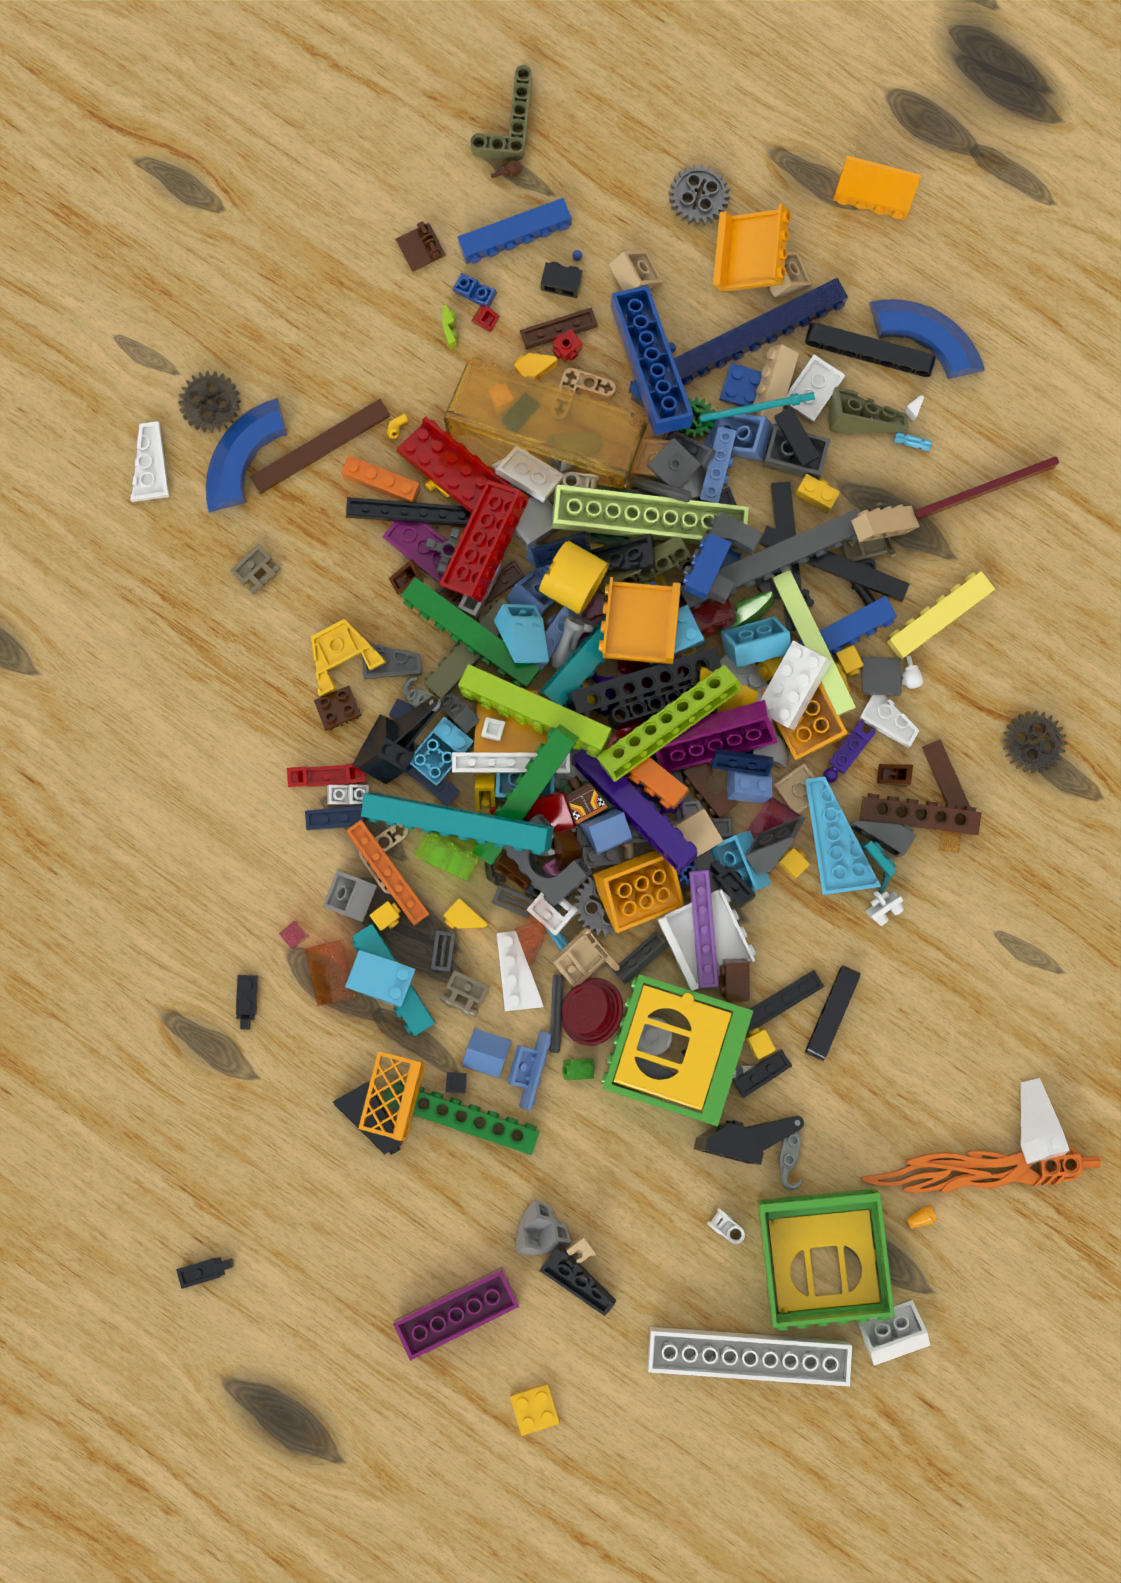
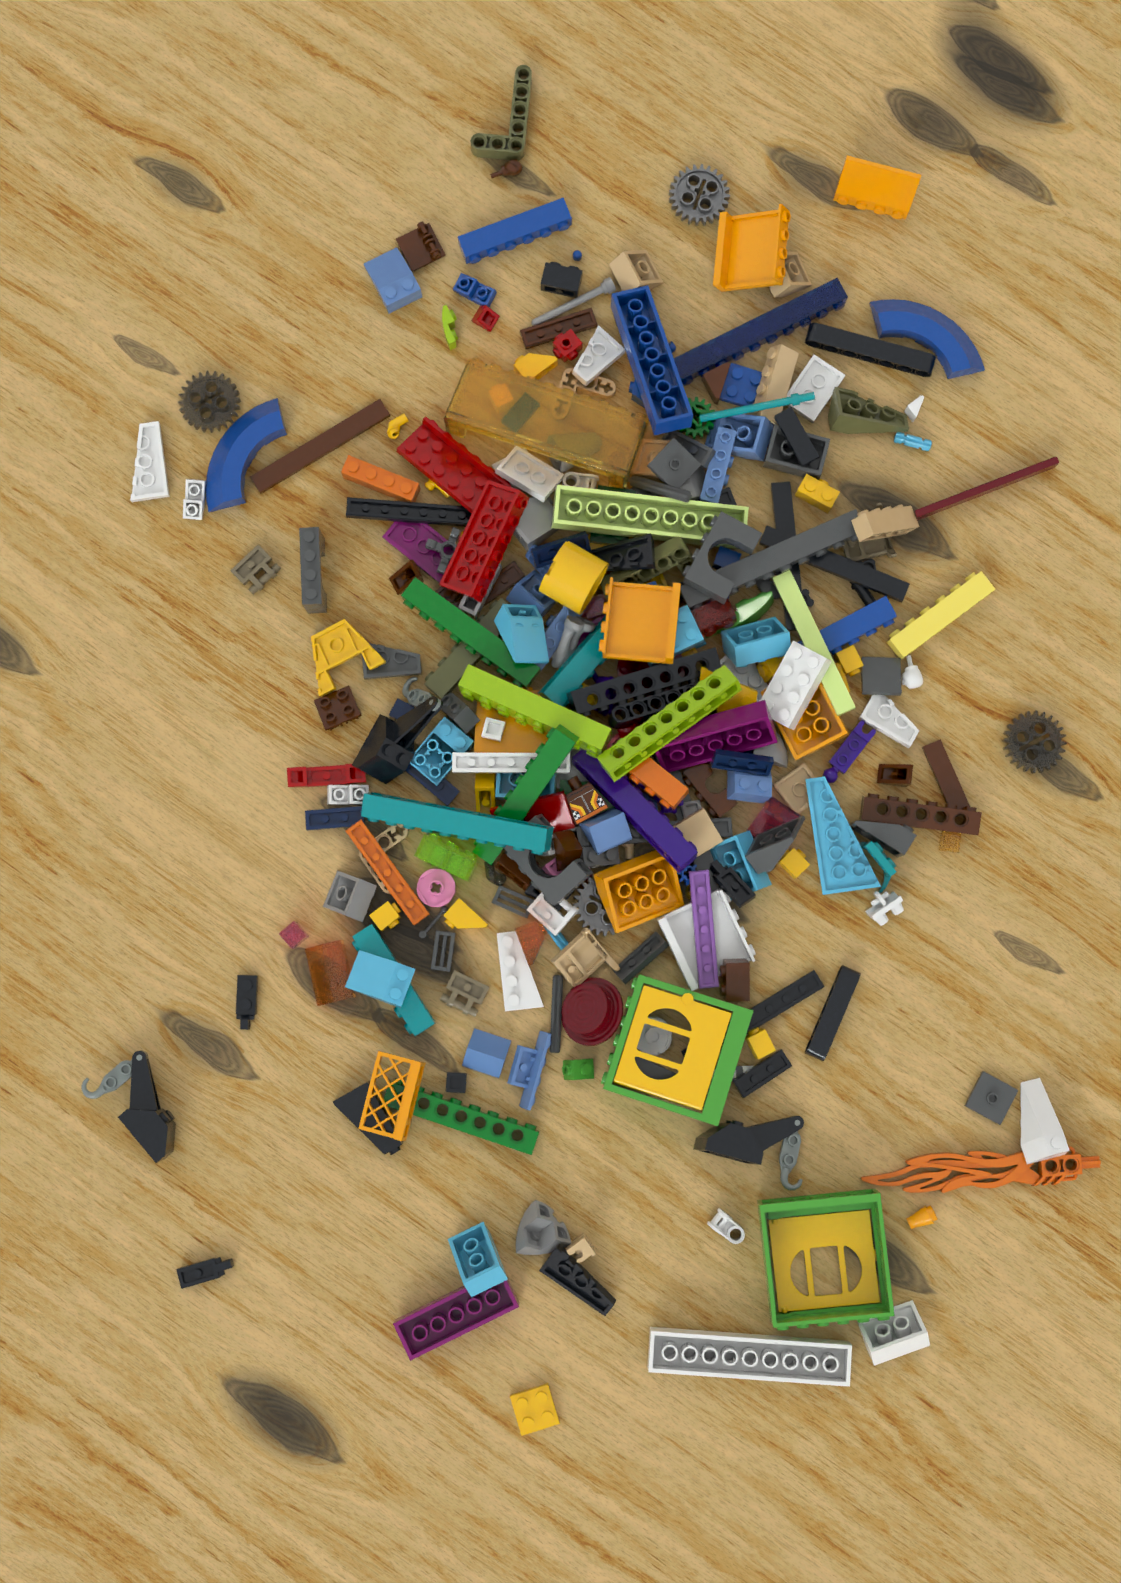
(144, 1118): none -> black slope
(194, 499): none -> white slope
(311, 550): none -> dark grey arch
(393, 280): none -> medium blue slope
(422, 934): none -> dark grey hinge
(425, 885): none -> bright pink plate
(477, 1259): none -> medium azure brick
(597, 357): none -> white wing
(606, 286): none -> light grey piece
(706, 565): blue brick -> none
(715, 380): none -> reddish brown slope
(991, 1098): none -> dark grey plate

